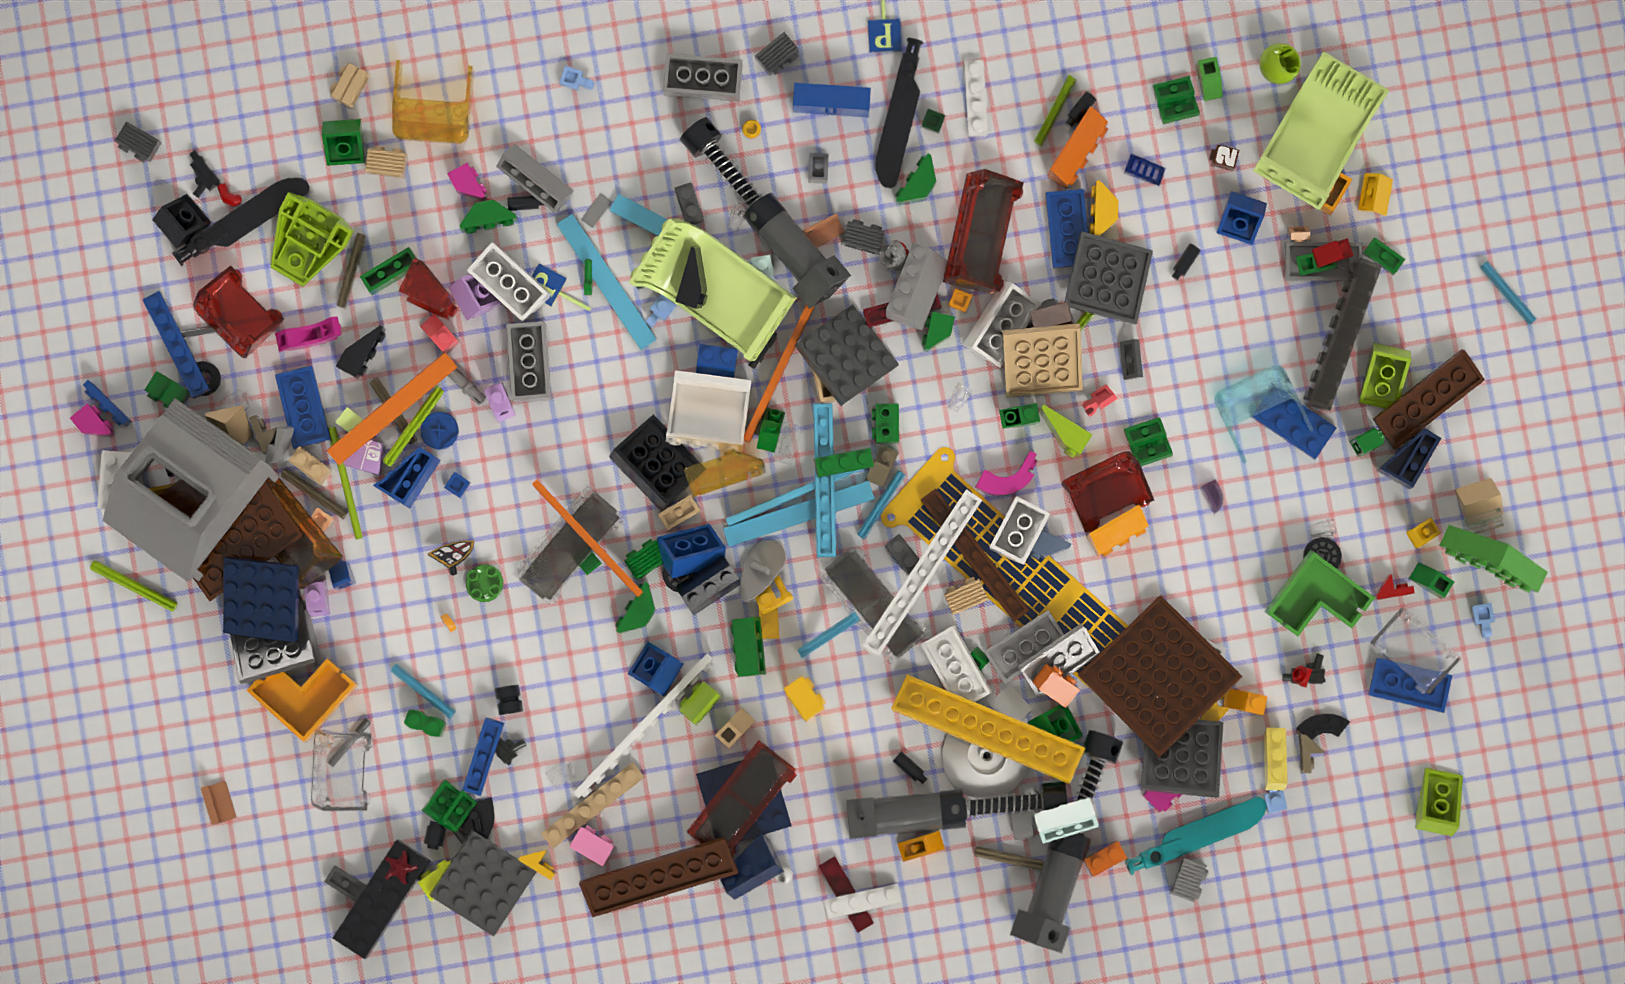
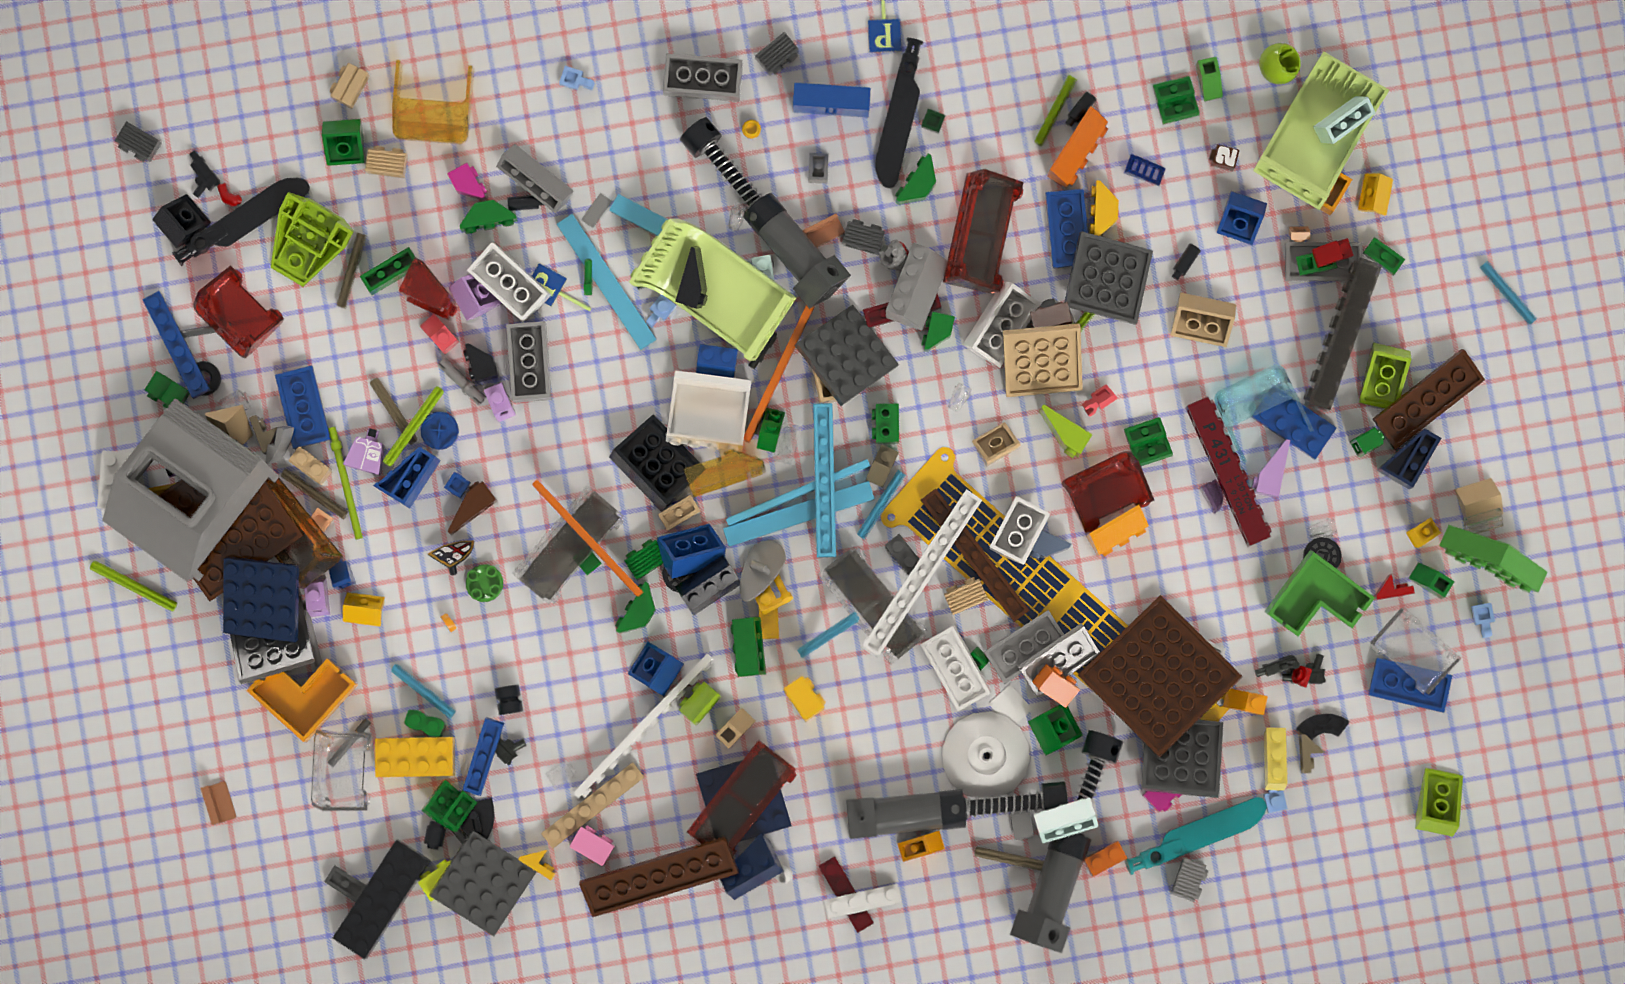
(90, 422): dark pink slope -> none
(106, 404): blue plate -> none
(309, 335): dark pink arch -> none
(348, 419): yellowish green brick -> none
(358, 354): black slope -> none
(363, 609): none -> yellow panel
(391, 408): orange tile -> none
(400, 867): dark red animal -> none
(415, 757): none -> yellow brick
(474, 503): none -> reddish brown slope
(482, 364): none -> black slope
(689, 203): dark grey brick -> none
(843, 462): green plate -> none
(909, 767): black cylinder -> none
(960, 300): light orange tile -> none
(975, 98): white plate -> none
(988, 729): yellow plate -> none
(996, 444): none -> tan slope
(1005, 486): dark pink arch -> none
(1019, 416): green slope -> none
(1131, 359): dark grey plate -> none
(1203, 319): none -> tan slope
(1227, 471): none -> dark red brick
(1270, 477): none -> lavender slope
(1278, 666): none -> pearl dark grey piece
(1344, 119): none -> light aqua brick

